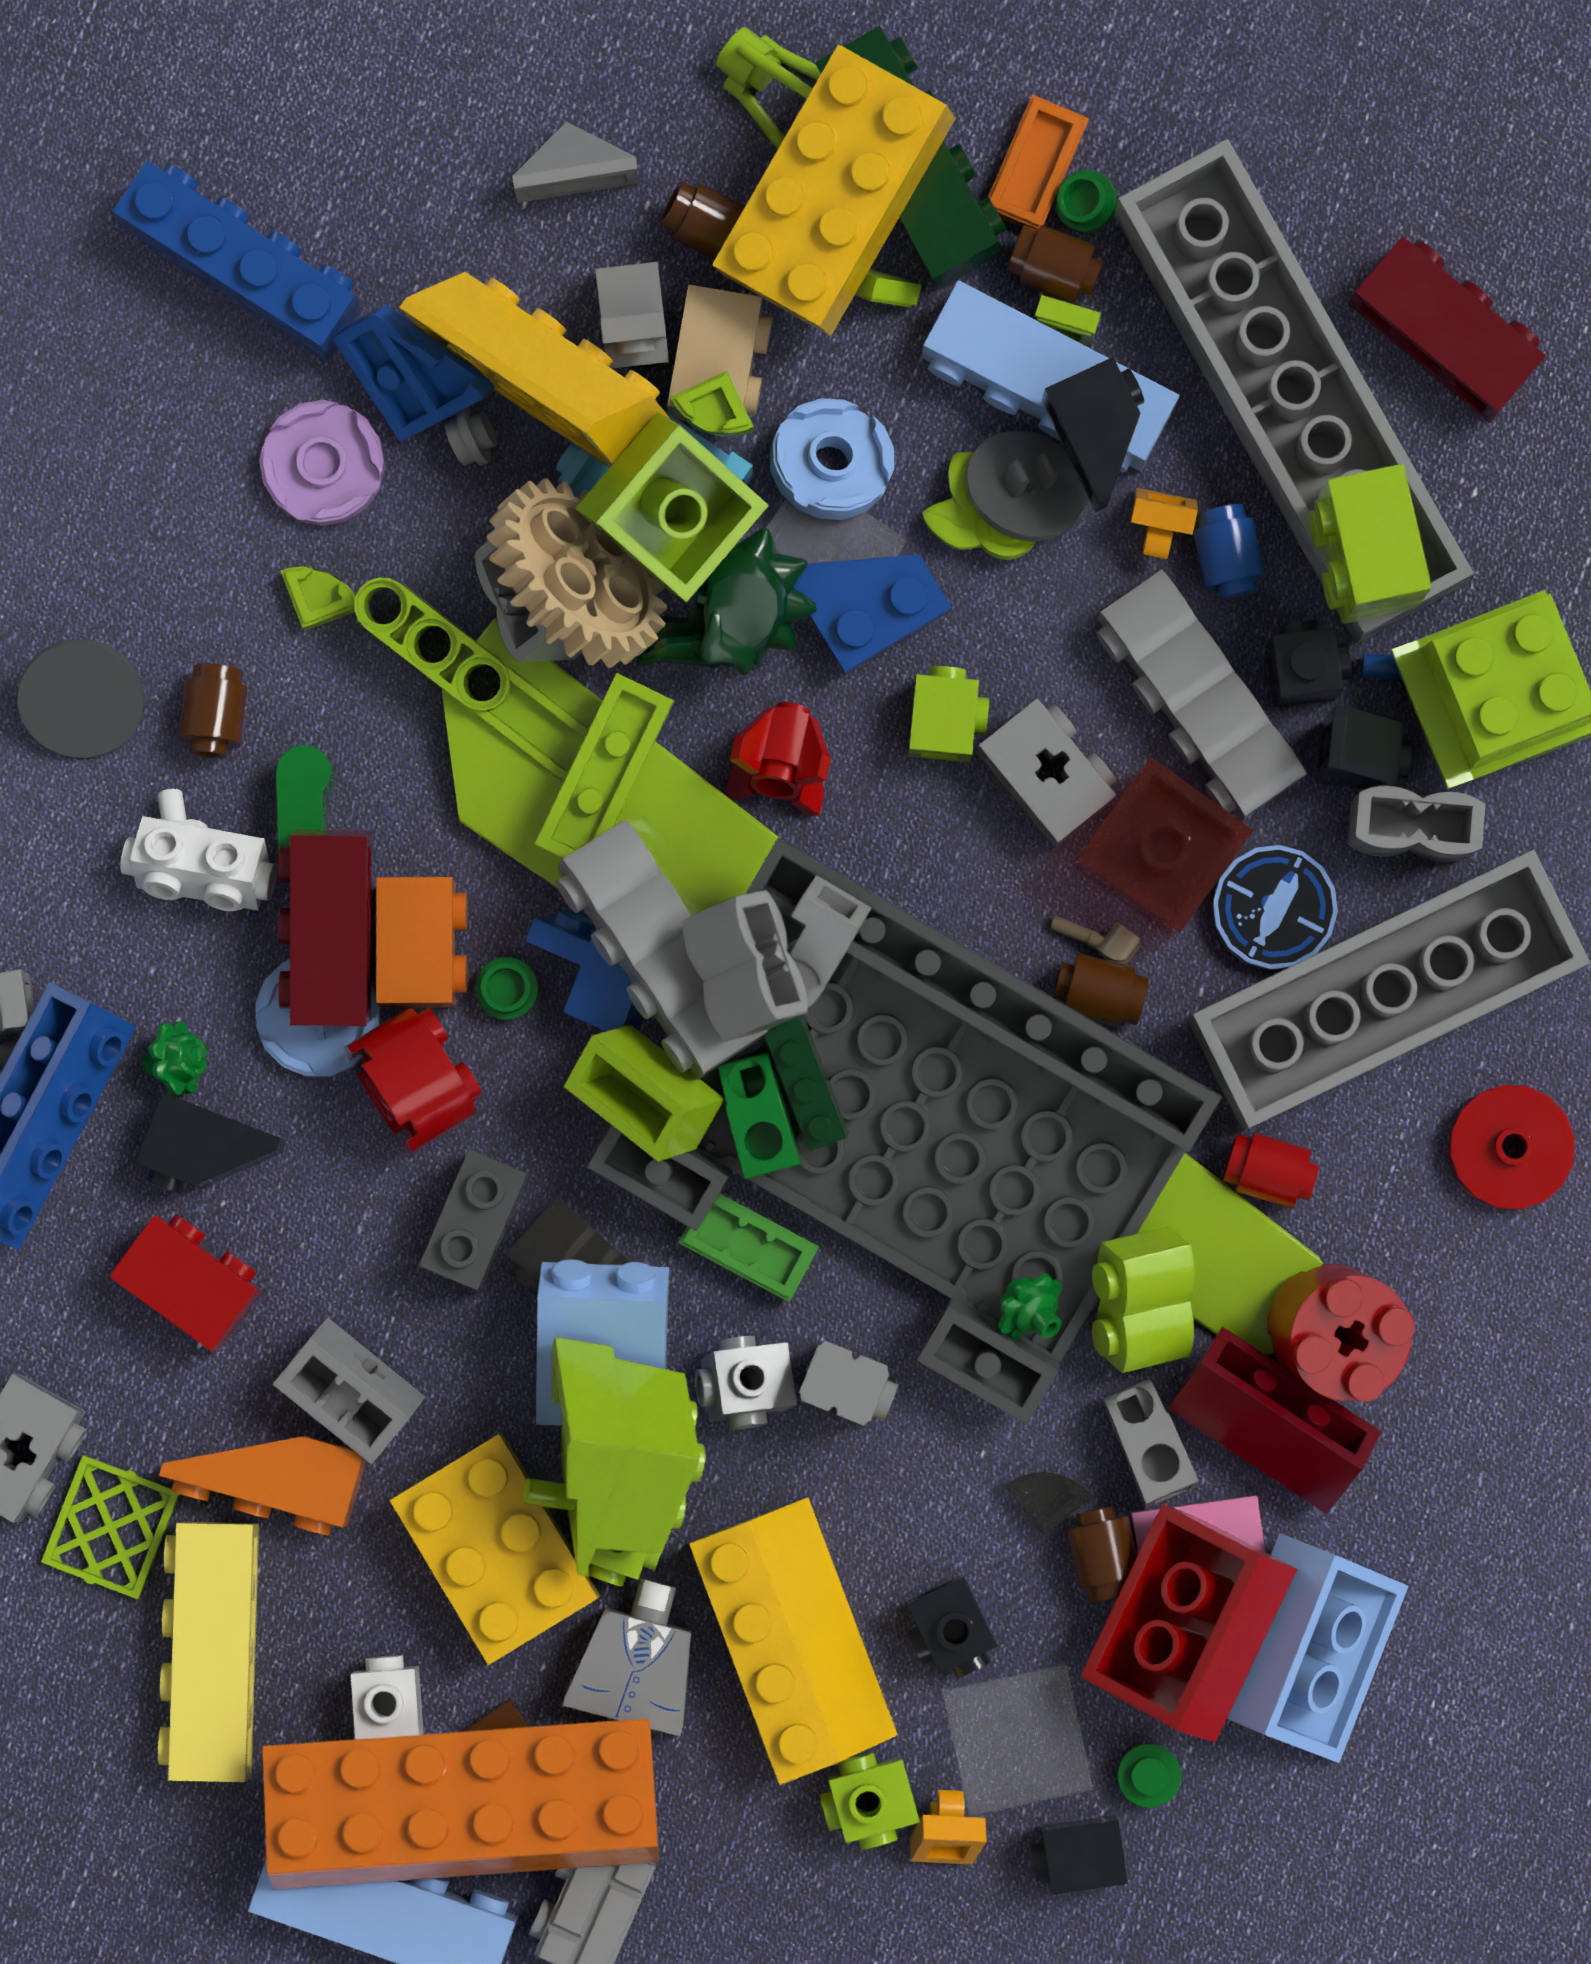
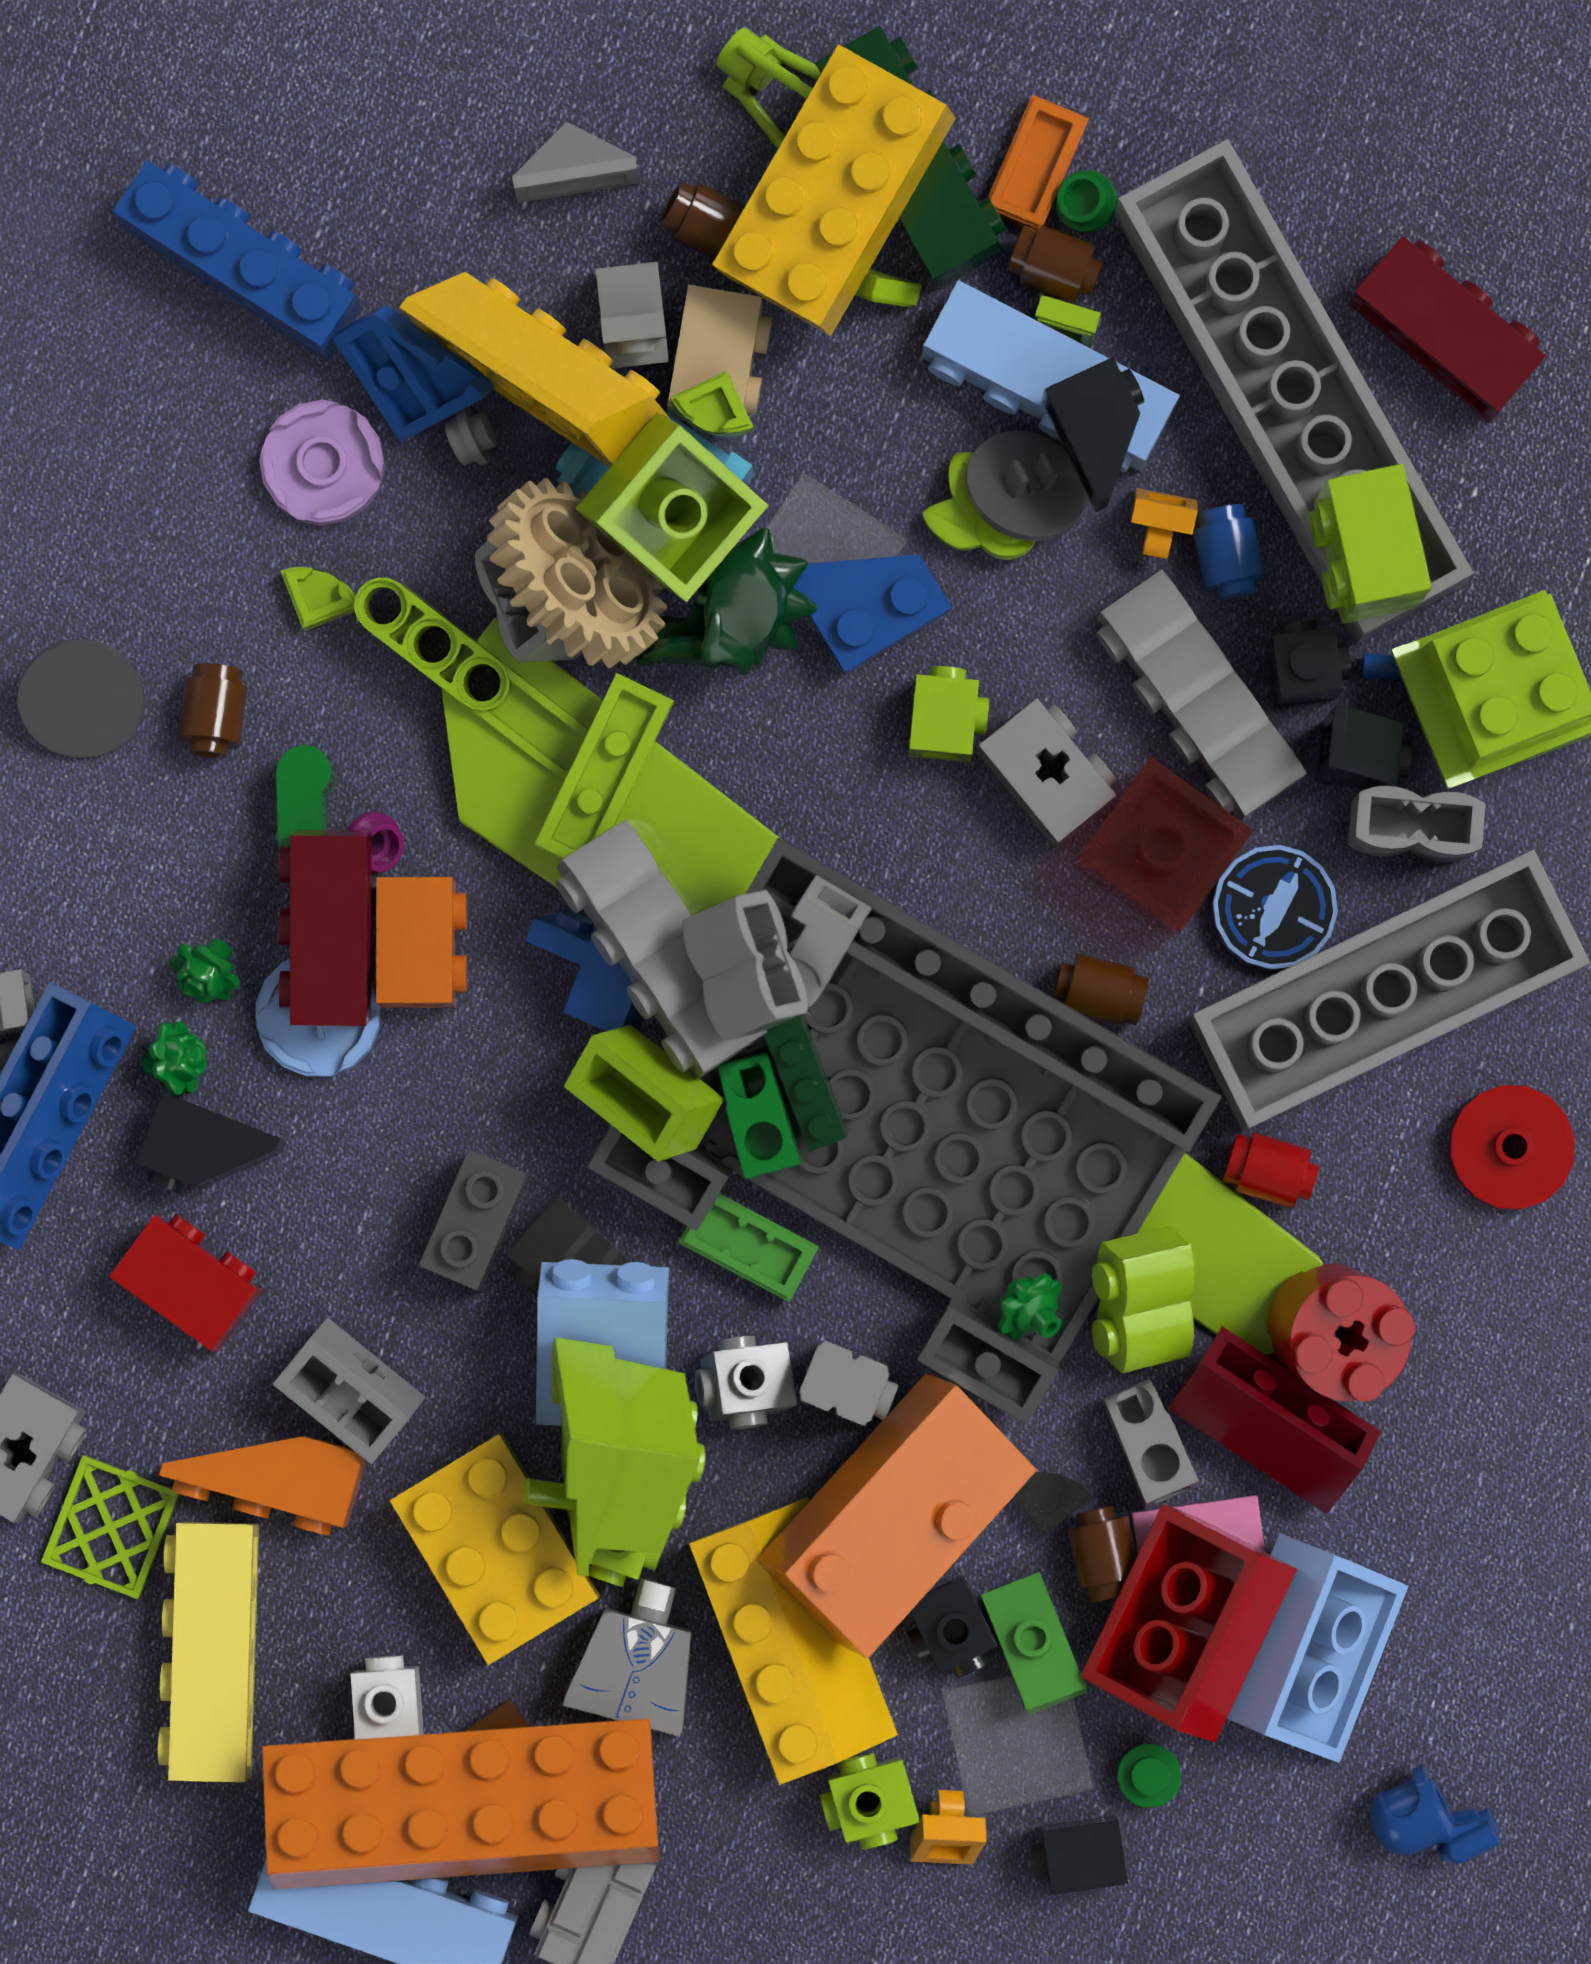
(190, 860): white brick -> none
(205, 971): none -> green plant
(387, 839): none -> magenta plate
(414, 1078): red brick -> none
(506, 988): green plate -> none
(781, 758): red brick -> none
(826, 491): light blue tile -> none
(897, 1515): none -> orange brick
(1033, 1643): none -> bright green plate
(1117, 945): dark tan hand -> none
(1417, 1817): none -> blue piece

